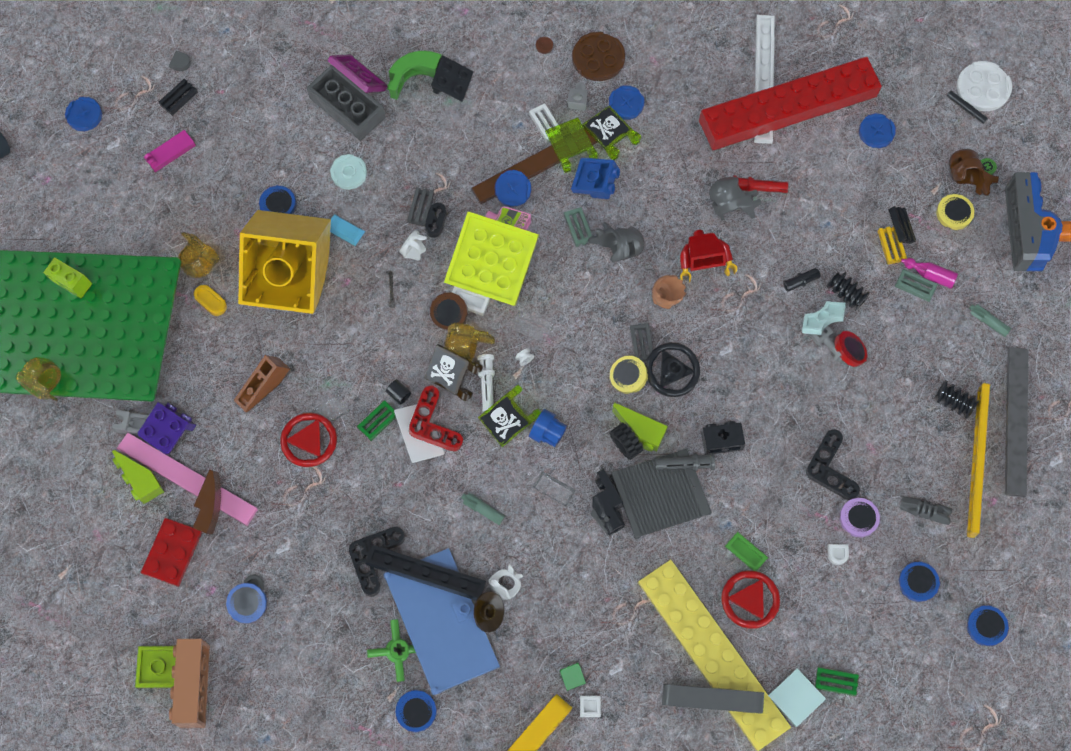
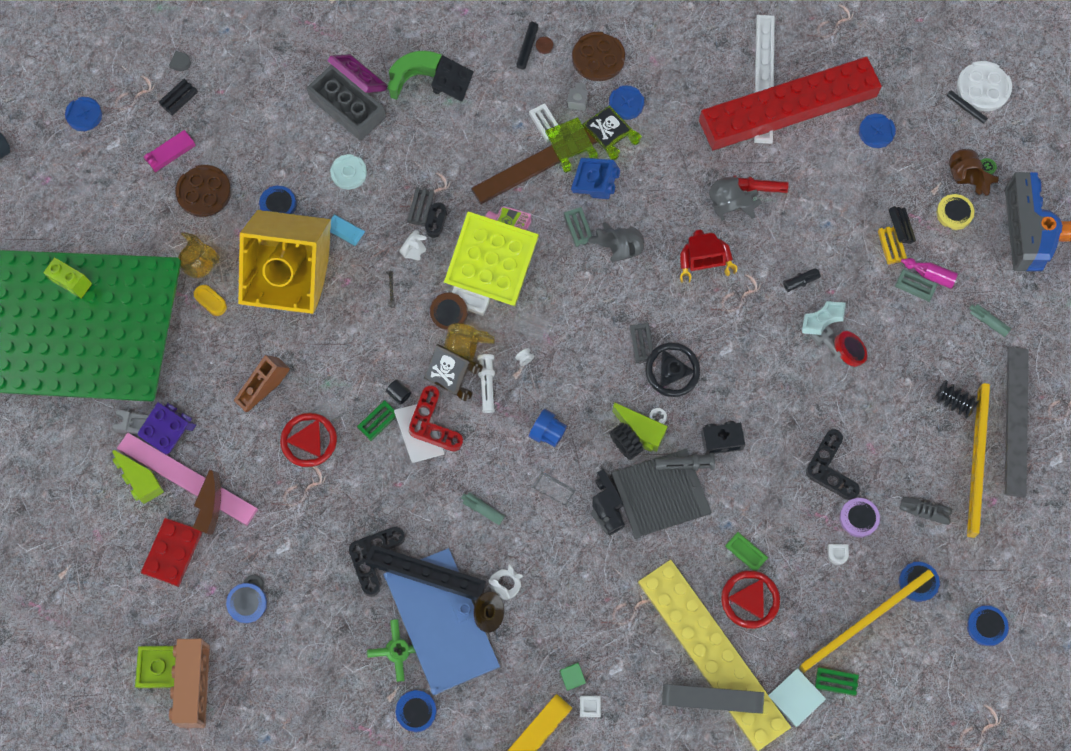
(39, 377): clear yellow piece -> none
(203, 191): none -> reddish brown tile
(506, 418): flag -> none
(512, 188): blue tile -> none
(527, 45): none -> black axle
(628, 374): tile -> none
(654, 412): none -> white bush
(668, 291): nougat hair -> none
(848, 290): black piece -> none
(864, 622): none -> yellow tile

